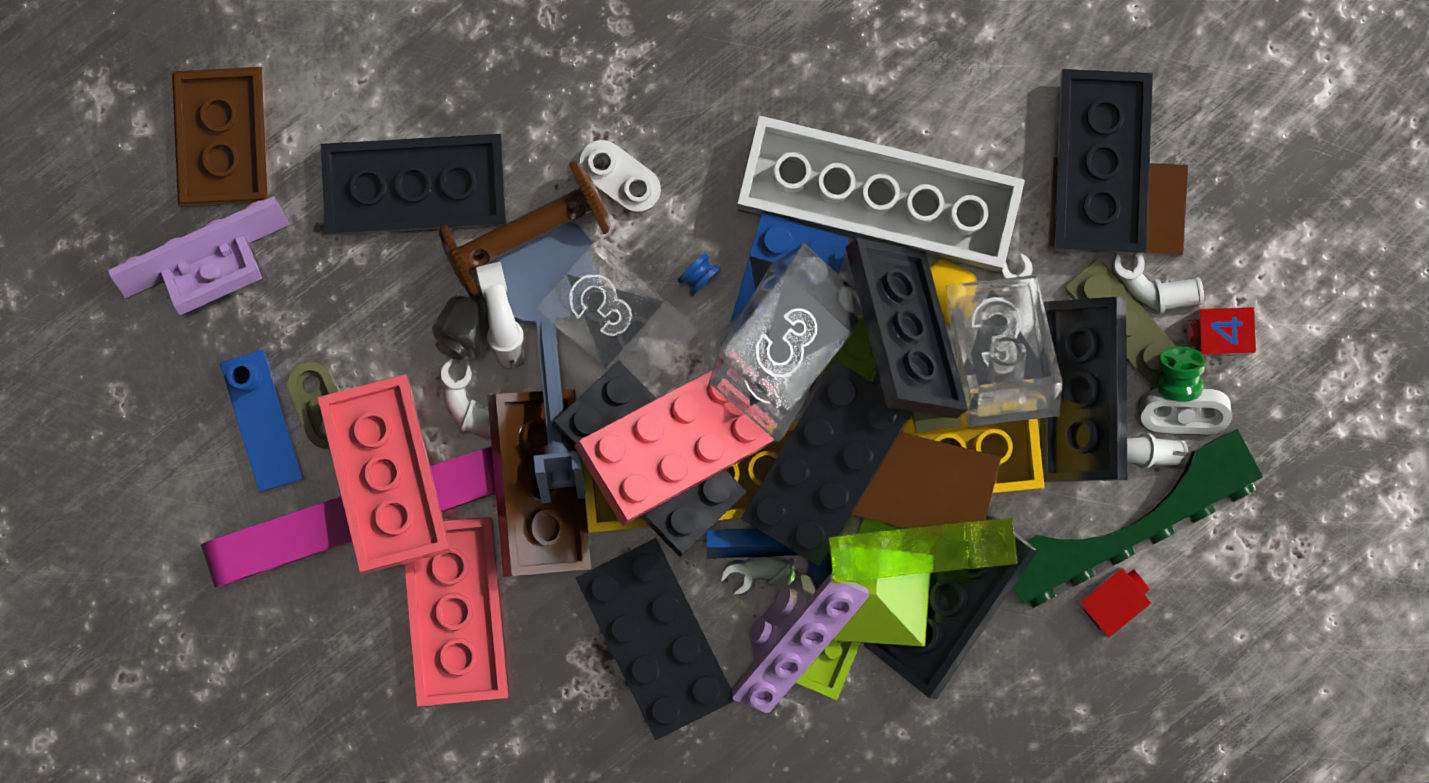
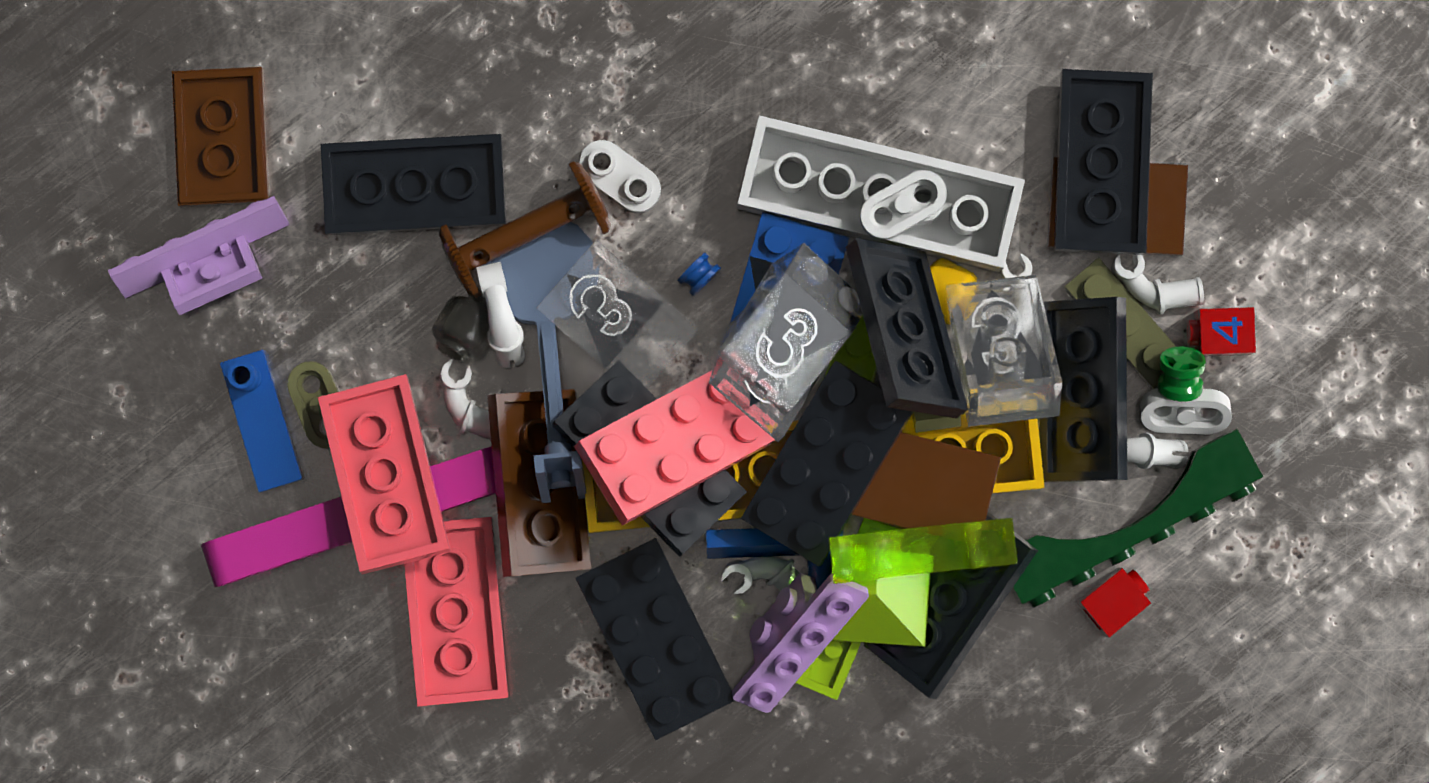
(902, 205): none -> white plate

